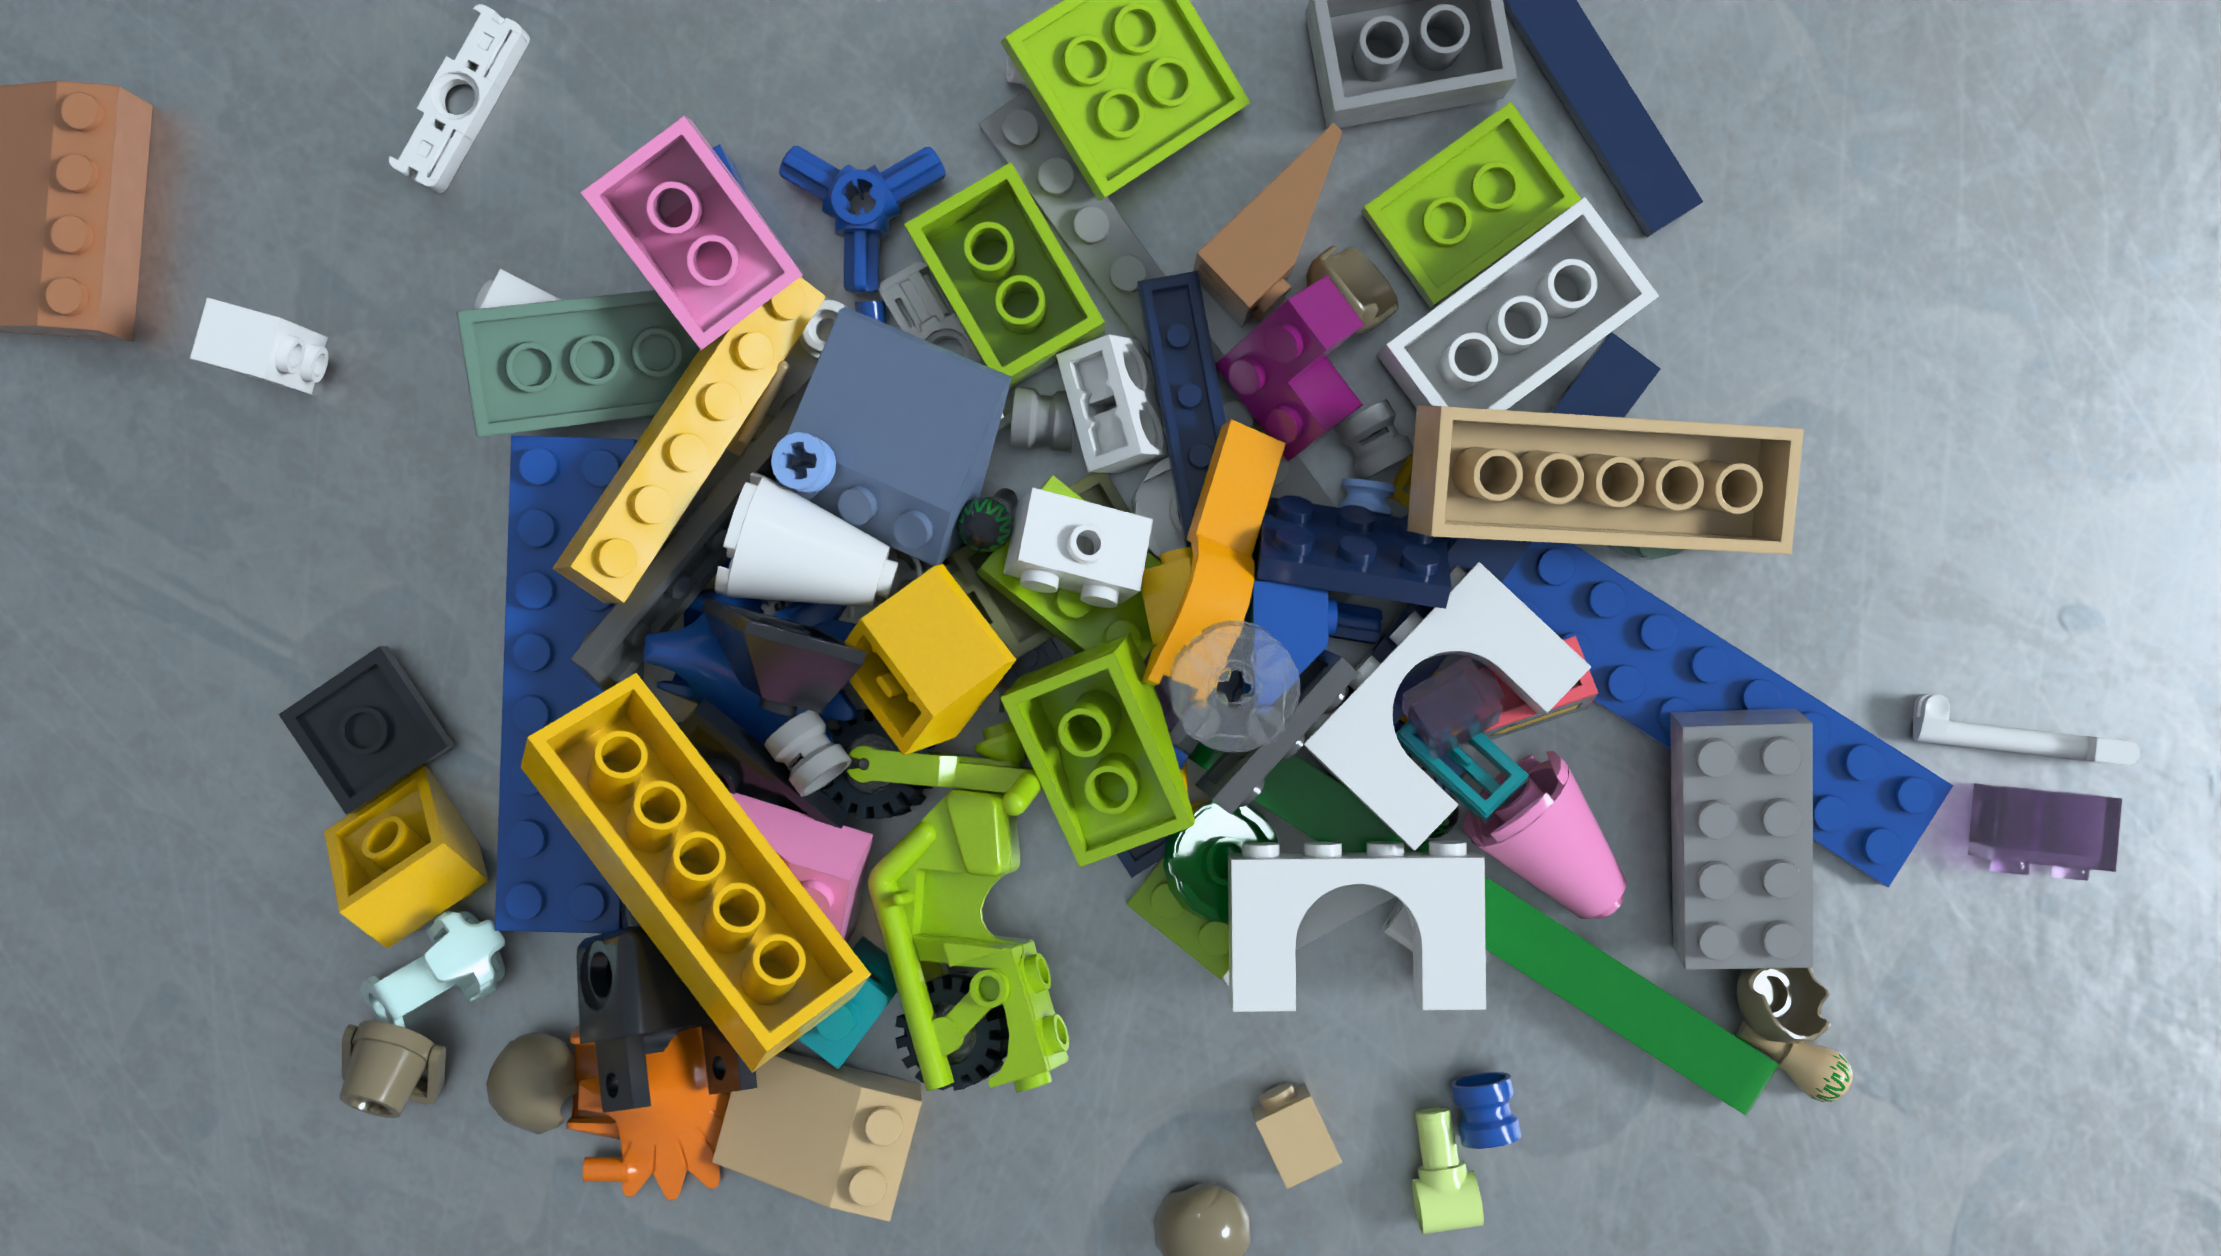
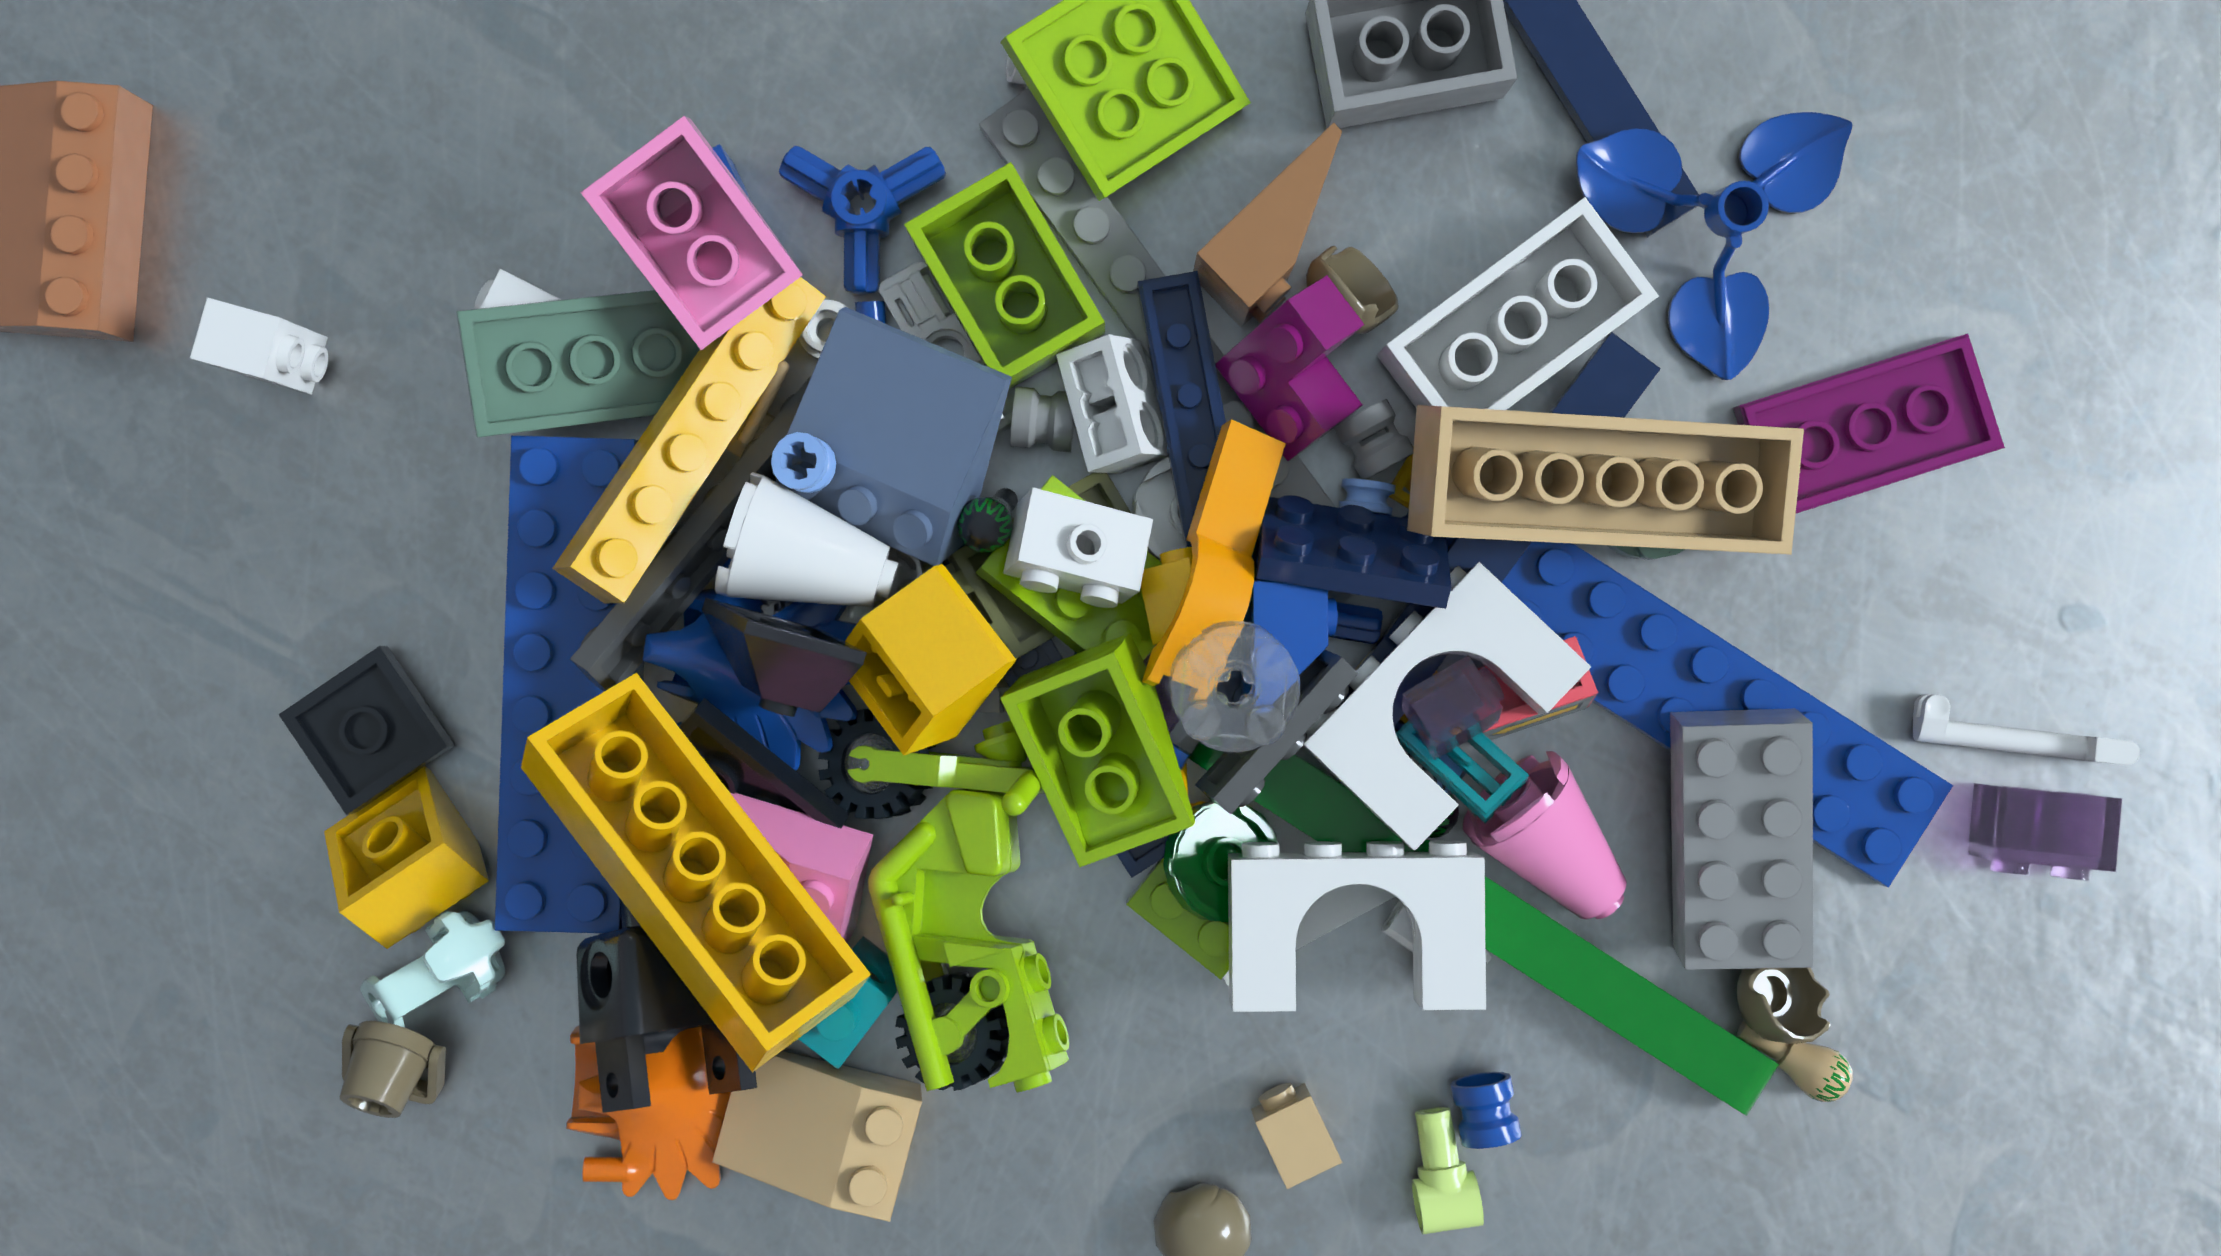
(445, 138): white piece -> none
(532, 1082): dark tan hair -> none
(807, 752): light grey wheel -> none
(1470, 204): lime plate -> none
(1794, 169): none -> blue plant
(1884, 421): none -> magenta tile

